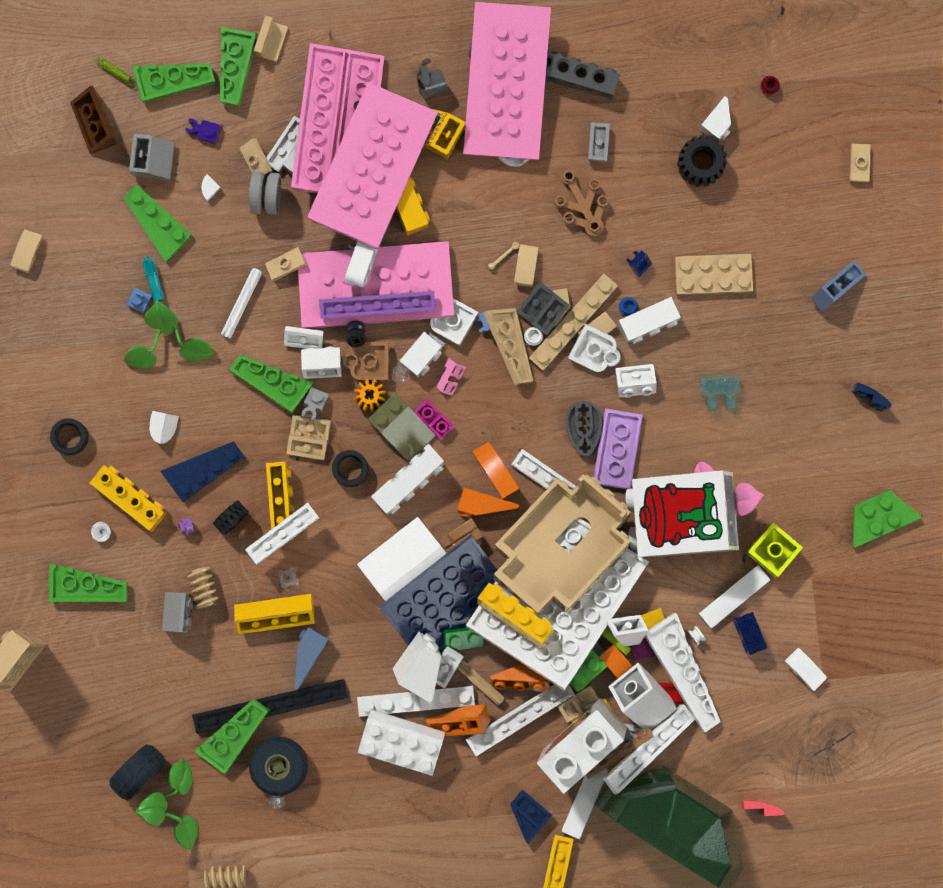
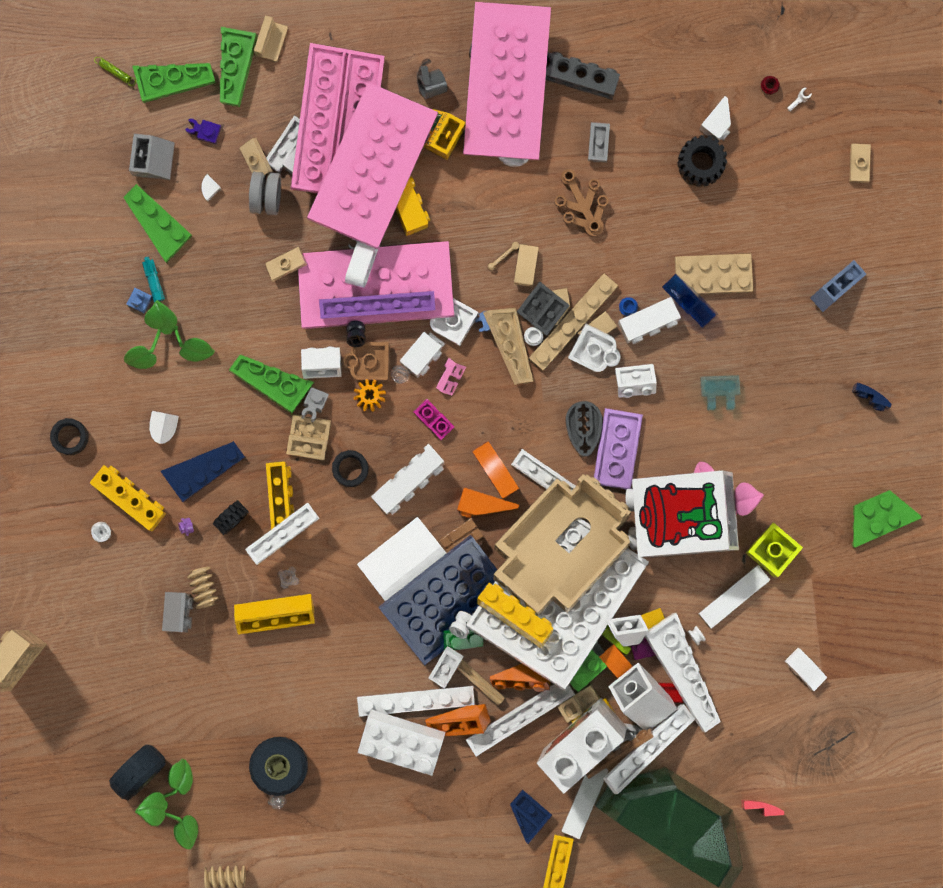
(25, 251): tan slope -> none
(79, 586): bright green wing -> none
(93, 121): reddish brown slope -> none
(229, 741): bright green wing -> none
(241, 303): white axle -> none
(276, 704): black tile -> none
(303, 338): white plate -> none
(308, 652): sand blue slope -> none
(401, 427): olive slope -> none
(419, 666): white slope -> none
(459, 627): none -> white wheel
(639, 263): clear blue tile -> none
(690, 300): none -> clear blue slope
(749, 633): clear blue brick -> none
(801, 98): none -> white hand

